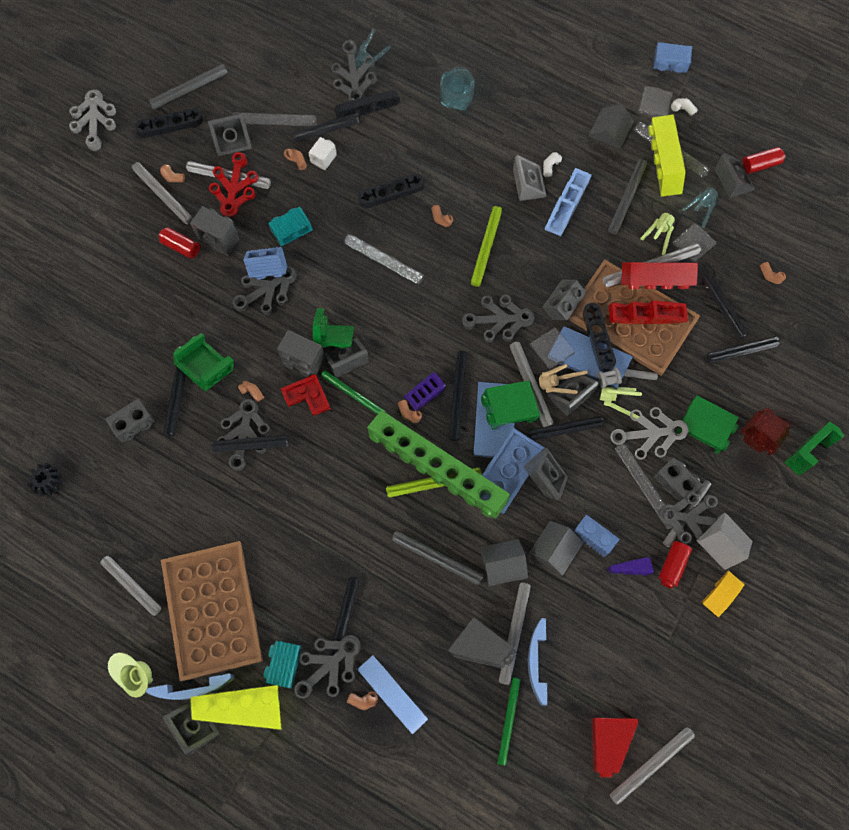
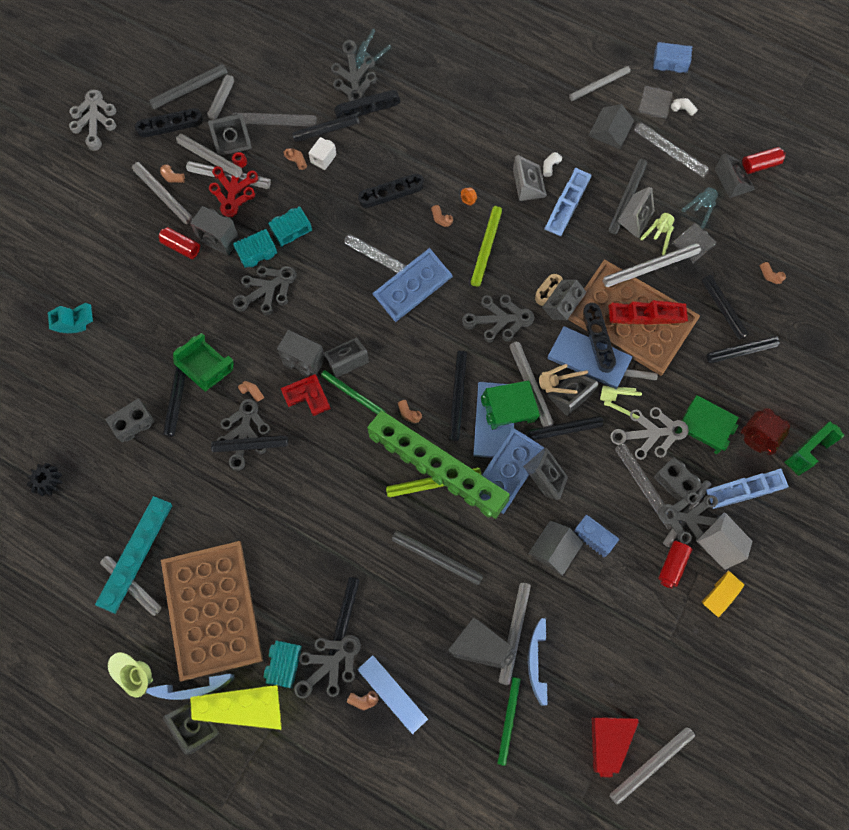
(70, 320): none -> teal brick
(133, 555): none -> teal plate
(209, 155): none -> light grey axle
(220, 97): none -> light grey axle
(255, 248): none -> teal brick
(265, 263): medium blue brick -> none
(330, 335): green bracket -> none
(412, 285): none -> medium blue tile
(421, 386): dark purple slope -> none
(457, 88): clear light blue brick -> none
(468, 196): none -> orange plate
(504, 562): dark grey slope -> none
(545, 287): none -> tan beam
(552, 348): clear piece -> none
(599, 83): none -> light grey bar
(609, 378): light grey bush -> none
(635, 567): dark purple slope -> none
(638, 212): none -> light grey slope
(659, 274): red brick -> none
(667, 155): neon yellow wedge -> none
(748, 488): none -> light blue slope

